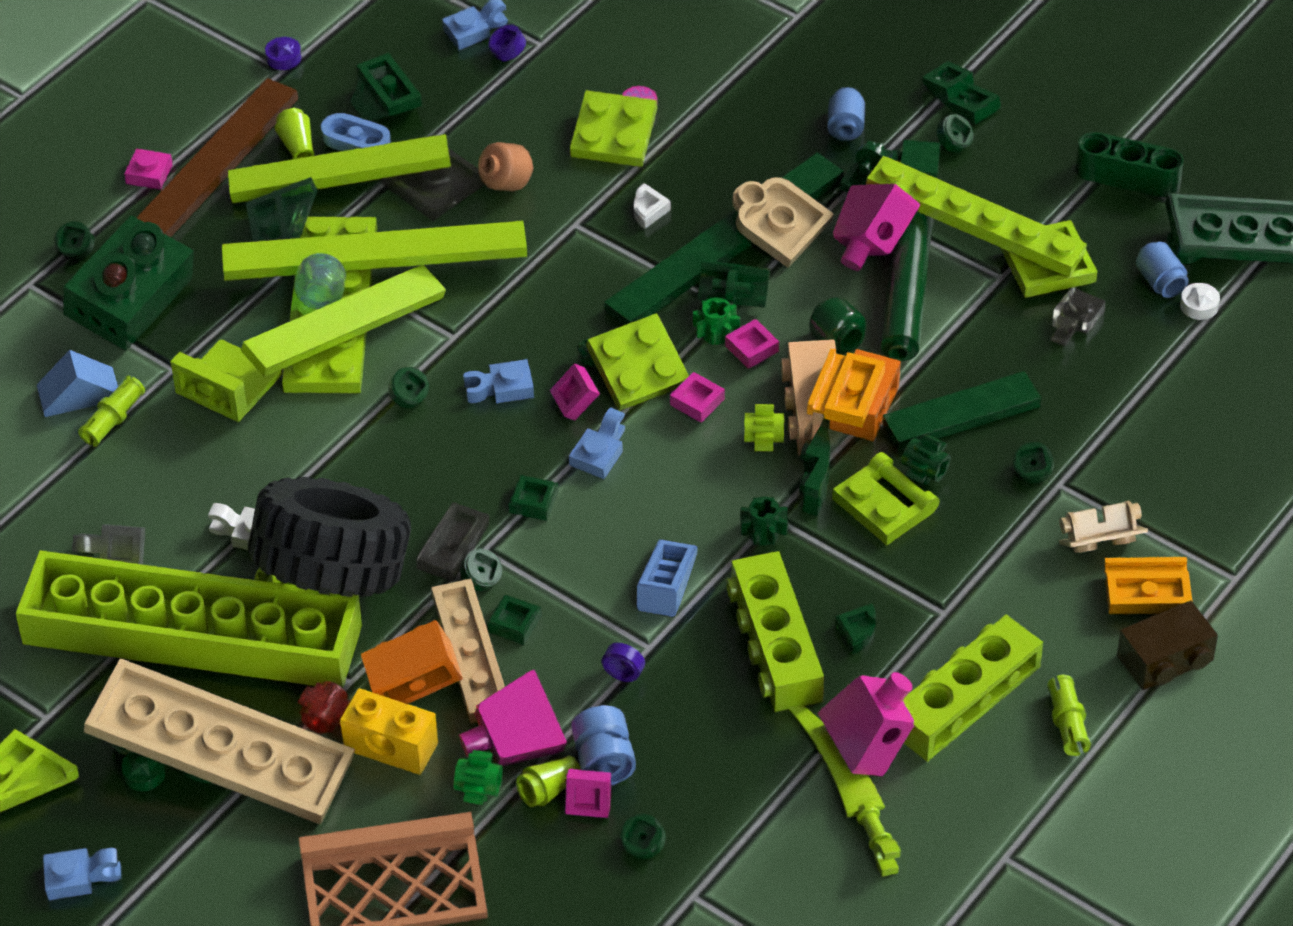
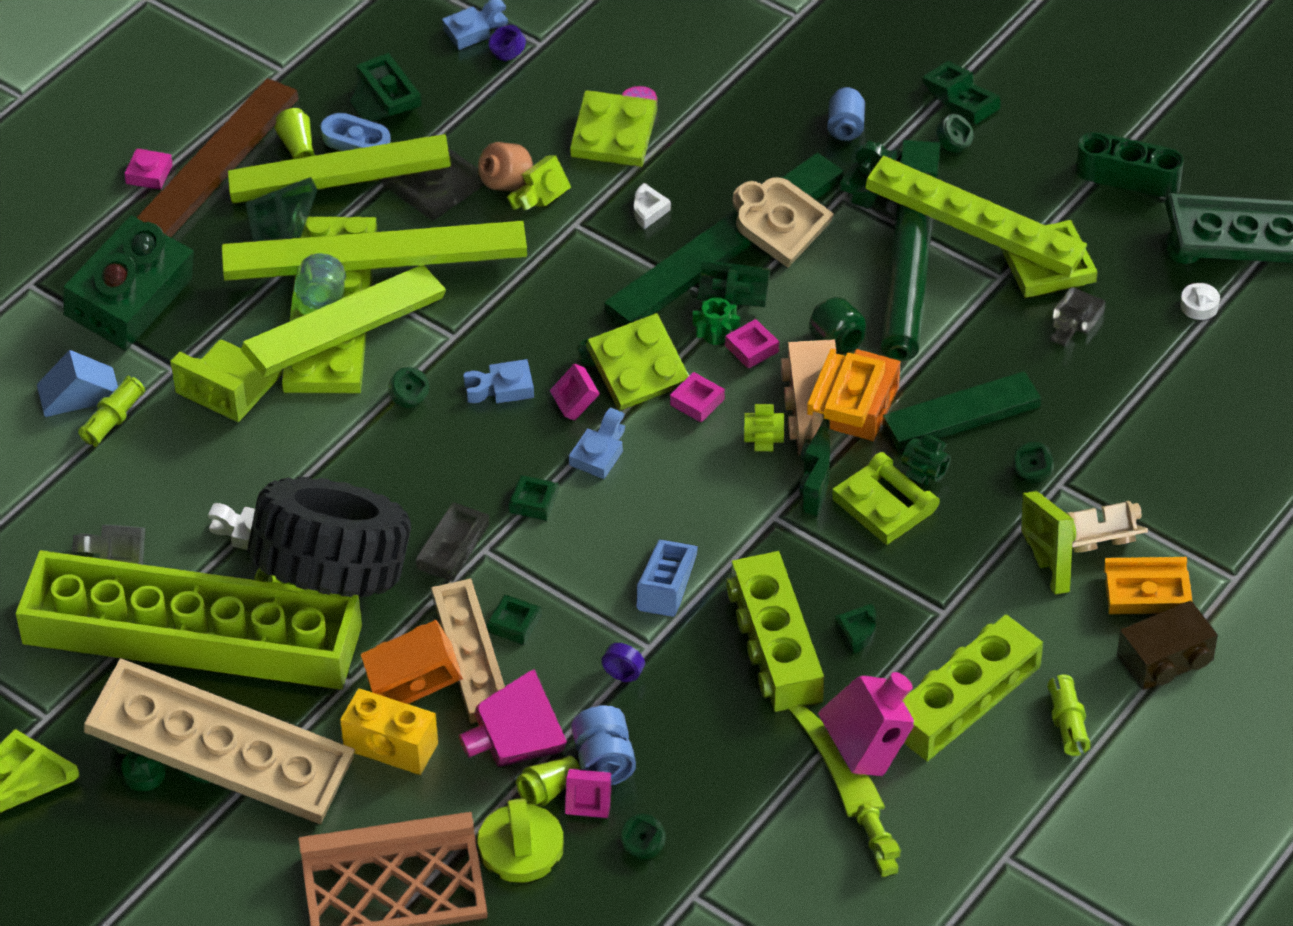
(74, 241): dark green tile -> none
(74, 871): medium blue plate -> none
(283, 53): dark purple tile -> none
(323, 706): clear red gear -> none
(478, 777): green gear -> none
(482, 568): dark green tile -> none
(520, 842): none -> lime tile
(543, 184): none -> lime plate
(763, 520): dark green gear -> none
(872, 221): dark pink torso -> none
(1050, 536): none -> lime wing
(1162, 269): medium blue brick -> none

